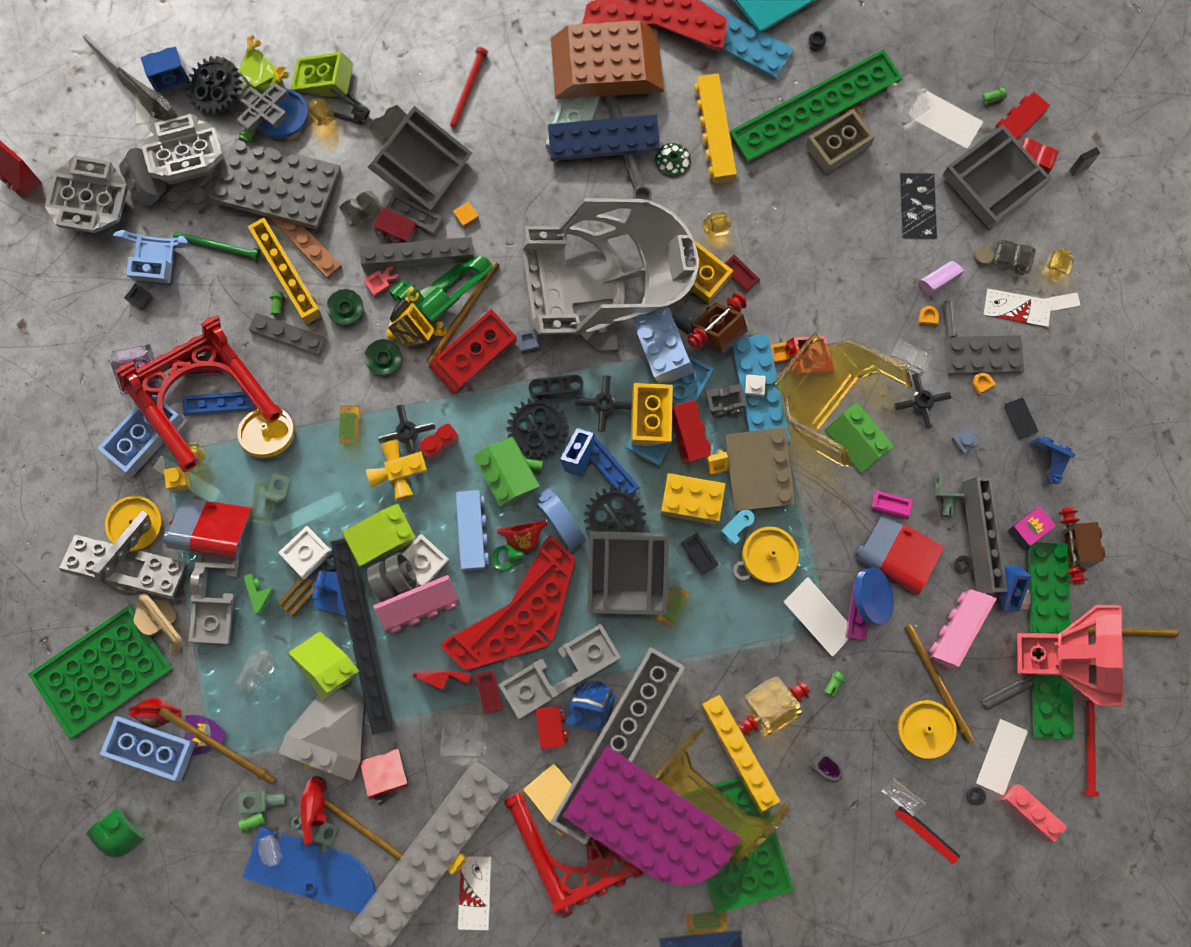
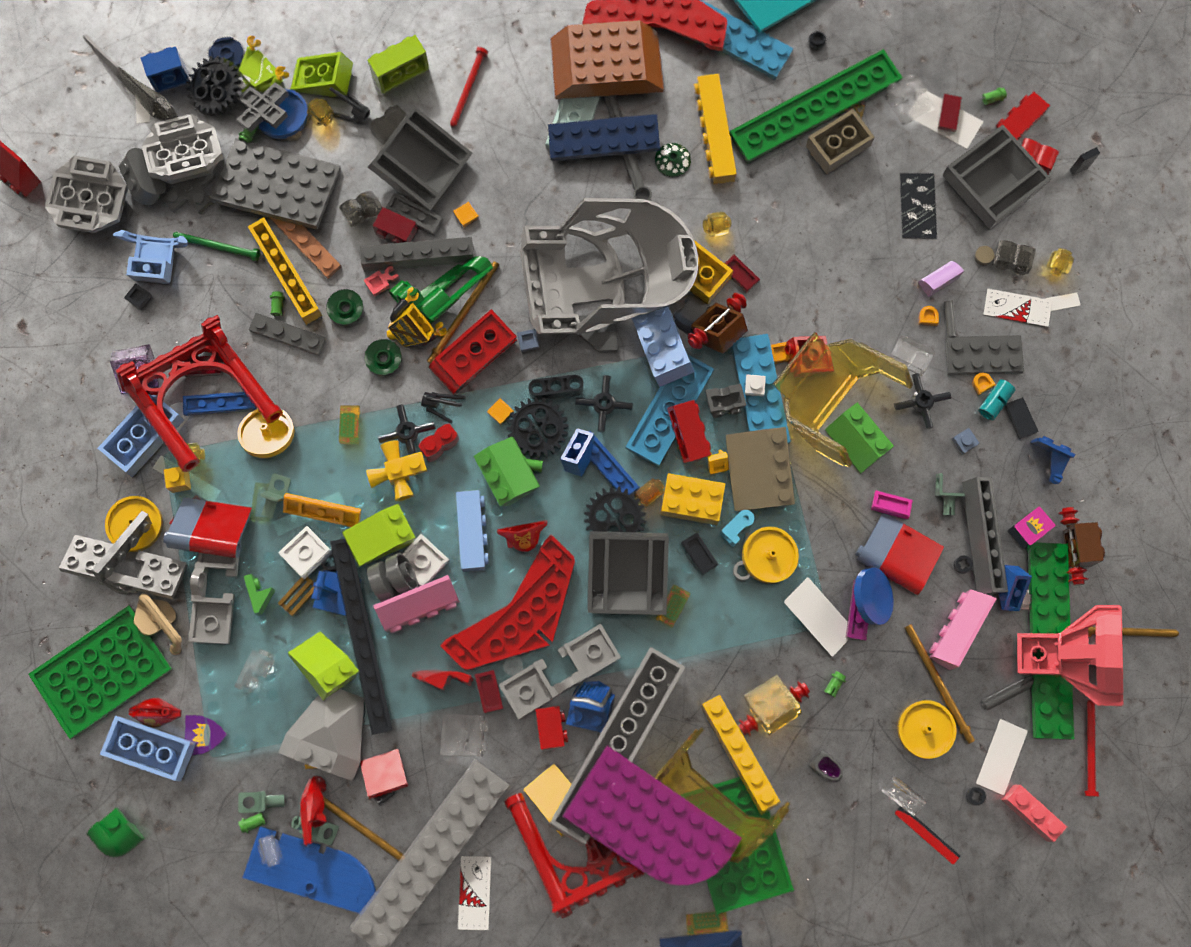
(227, 48): none -> dark blue tile
(260, 773): pearl gold bar -> none
(321, 510): none -> light orange plate
(398, 63): none -> lime brick
(432, 401): none -> black plant
(457, 863): yellow tile -> none
(500, 411): none -> light orange tile
(513, 556): green piece -> none
(560, 519): medium blue arch -> none
(650, 491): none -> clear orange brick
(651, 414): yellow slope -> none
(949, 112): none -> dark red tile
(996, 400): none -> teal pin

